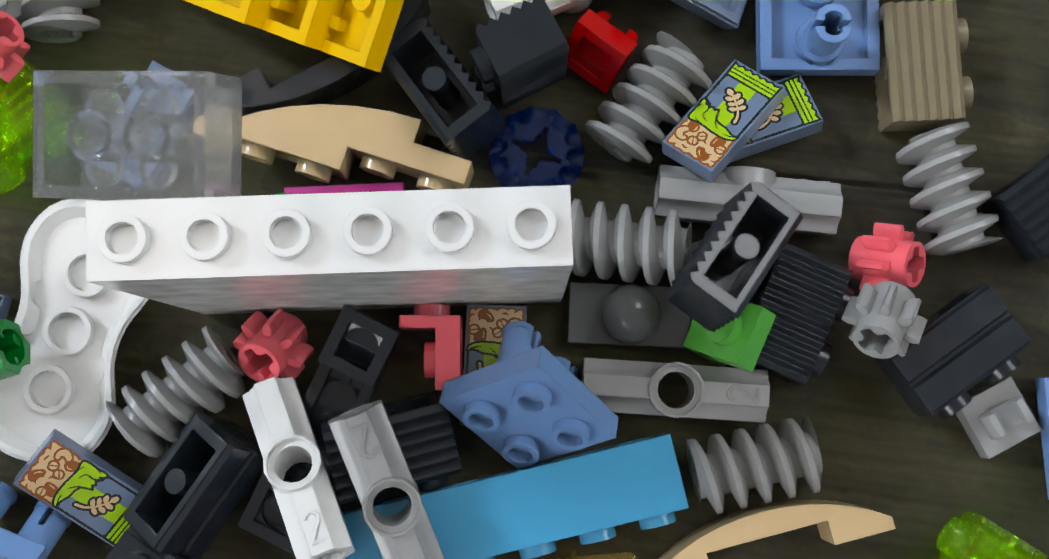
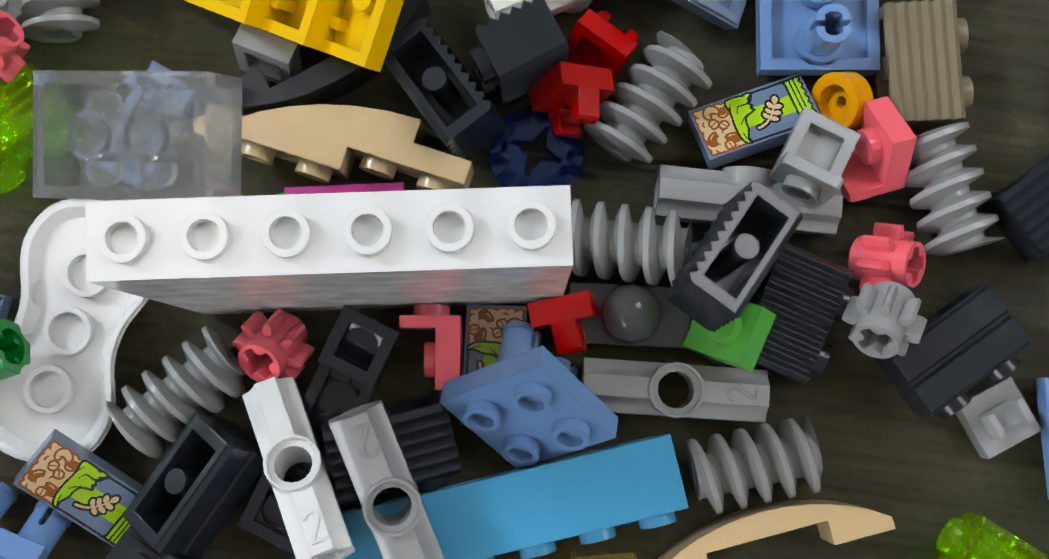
(272, 54): none -> light grey tile
(565, 318): none -> red tile
(571, 95): none -> red tile
(723, 120): tile -> none
(814, 158): none -> light grey bracket
(842, 97): none -> light orange tile
(881, 154): none -> coral bracket

